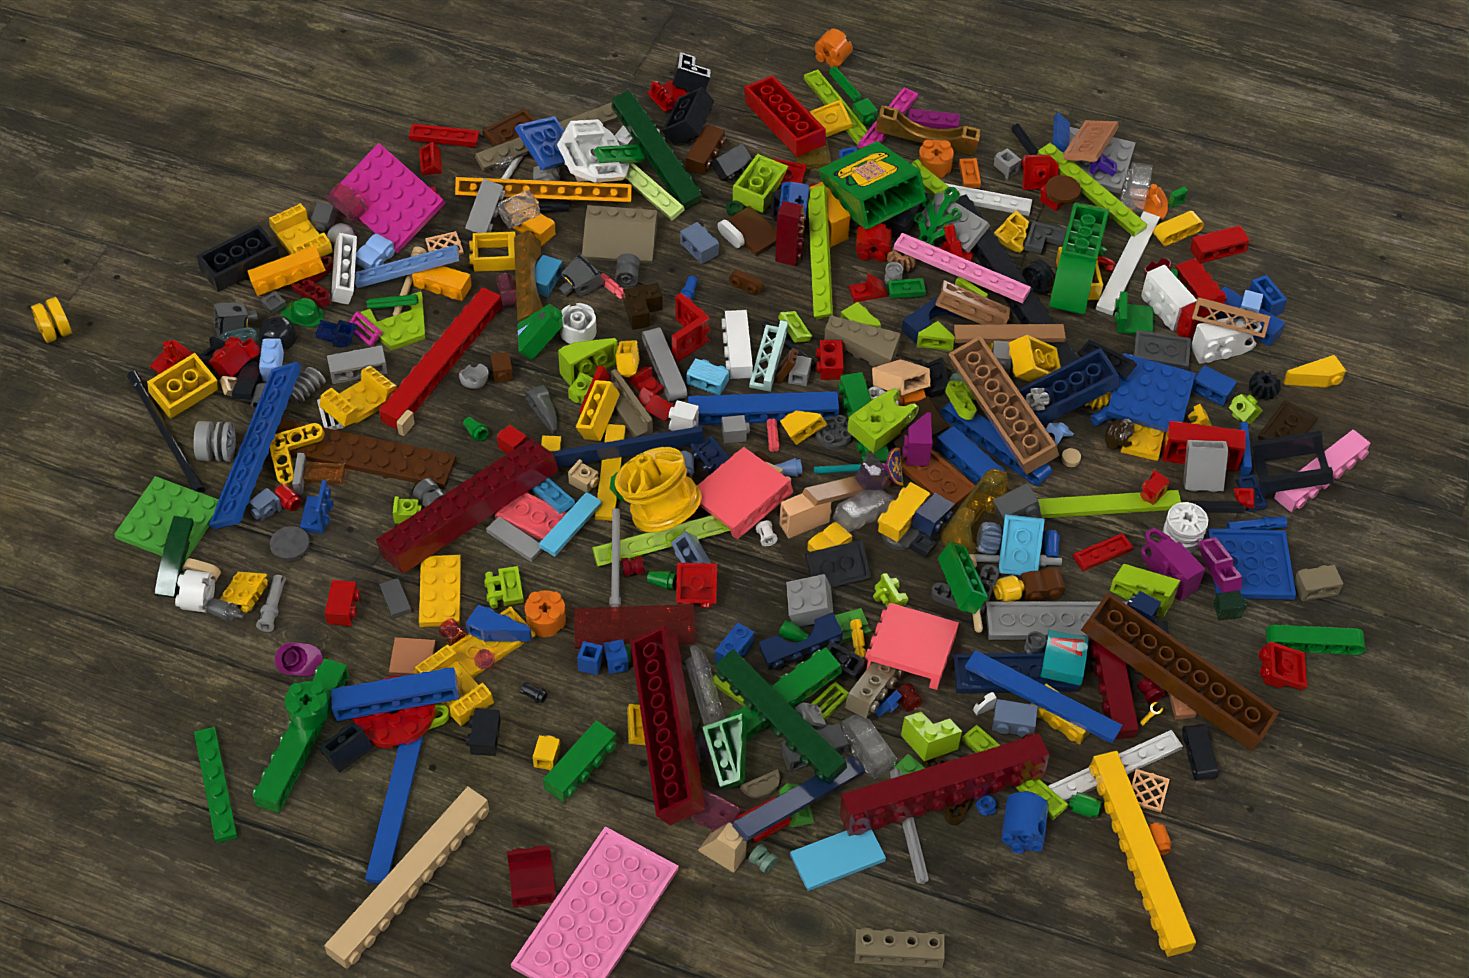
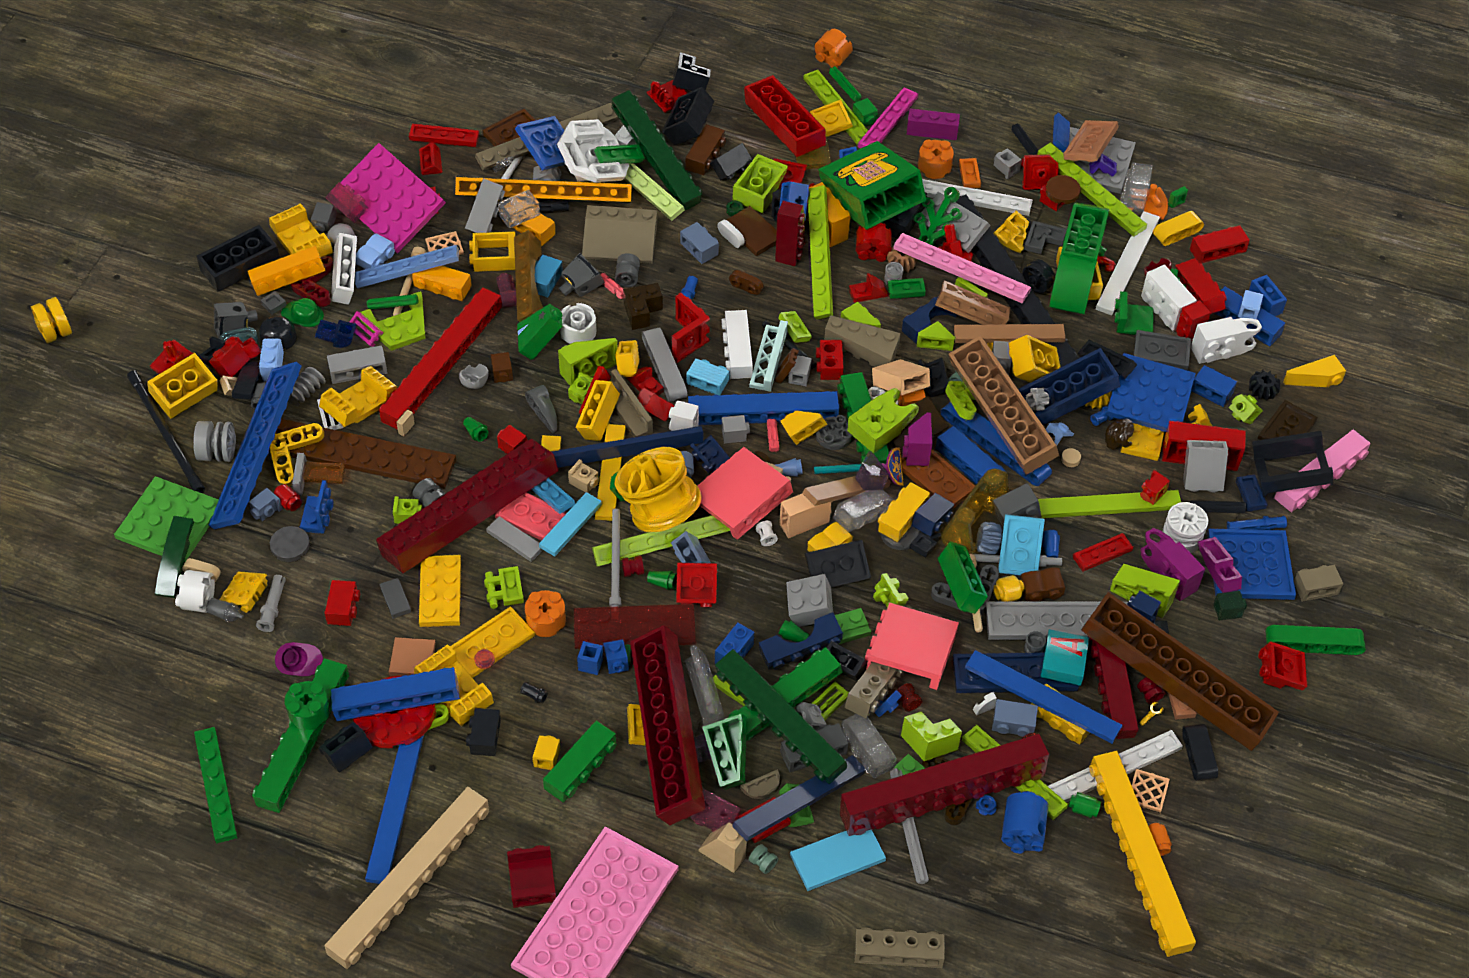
(451, 631): clear red wheel -> none
(491, 626): blue slope -> none
(858, 637): yellow axle -> none
(894, 123): pearl gold arch -> none
(930, 182): lime plate -> none
(1237, 312): medium nougat fence -> none
(1245, 464): blue tile -> none
(1245, 496): red tile -> none

